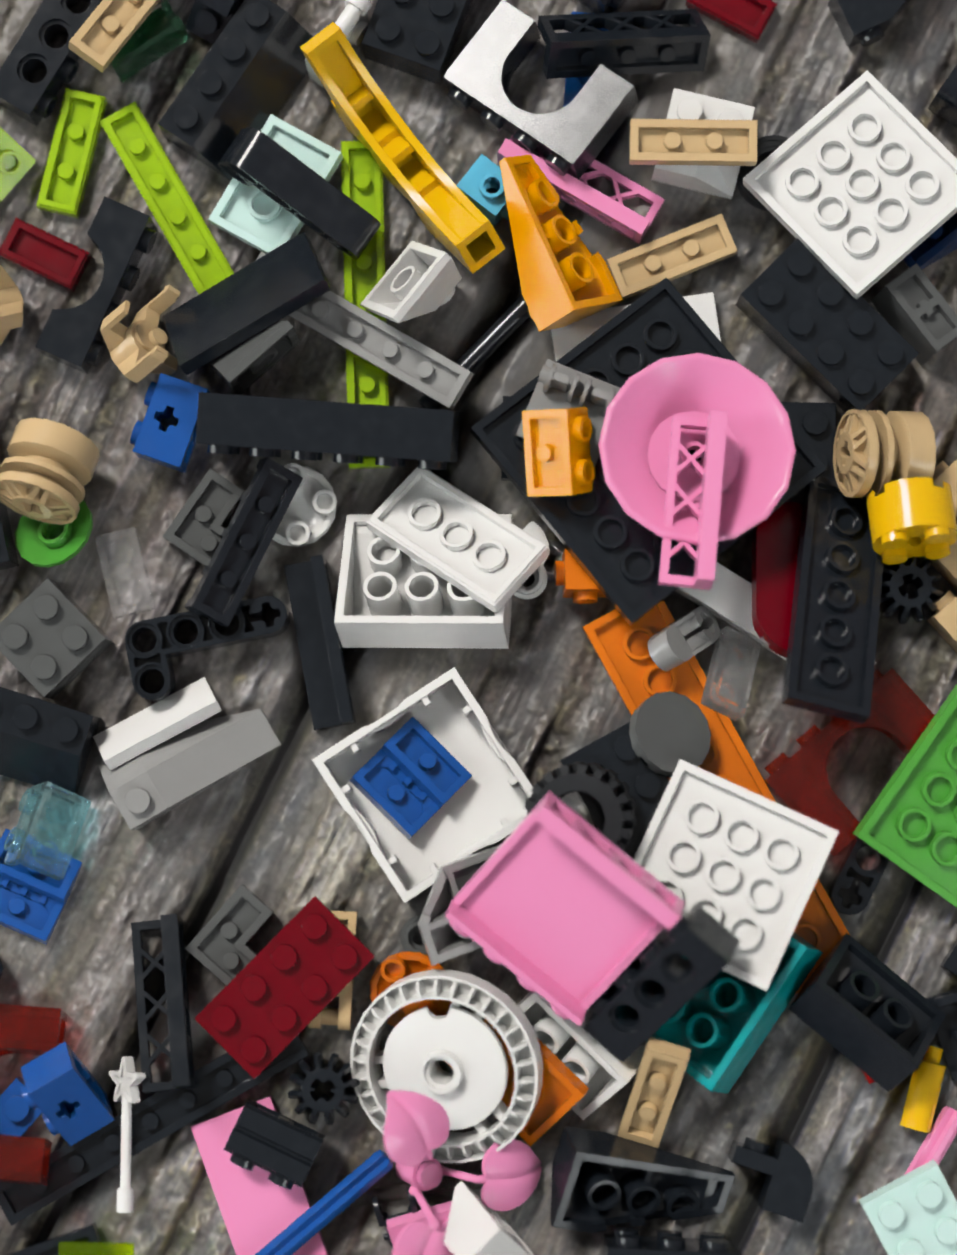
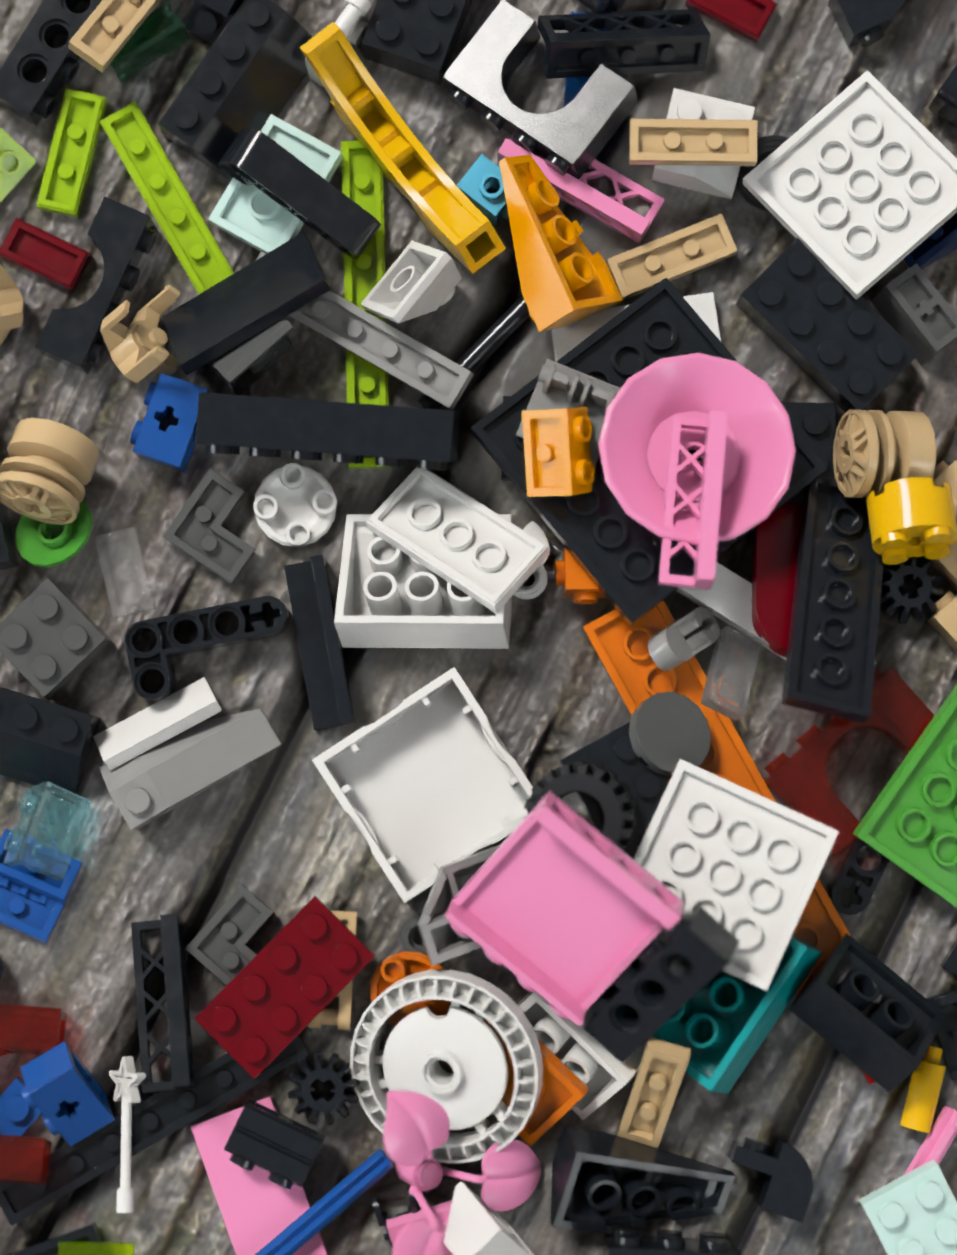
(244, 542): black hinge -> none
(410, 777): blue slope -> none

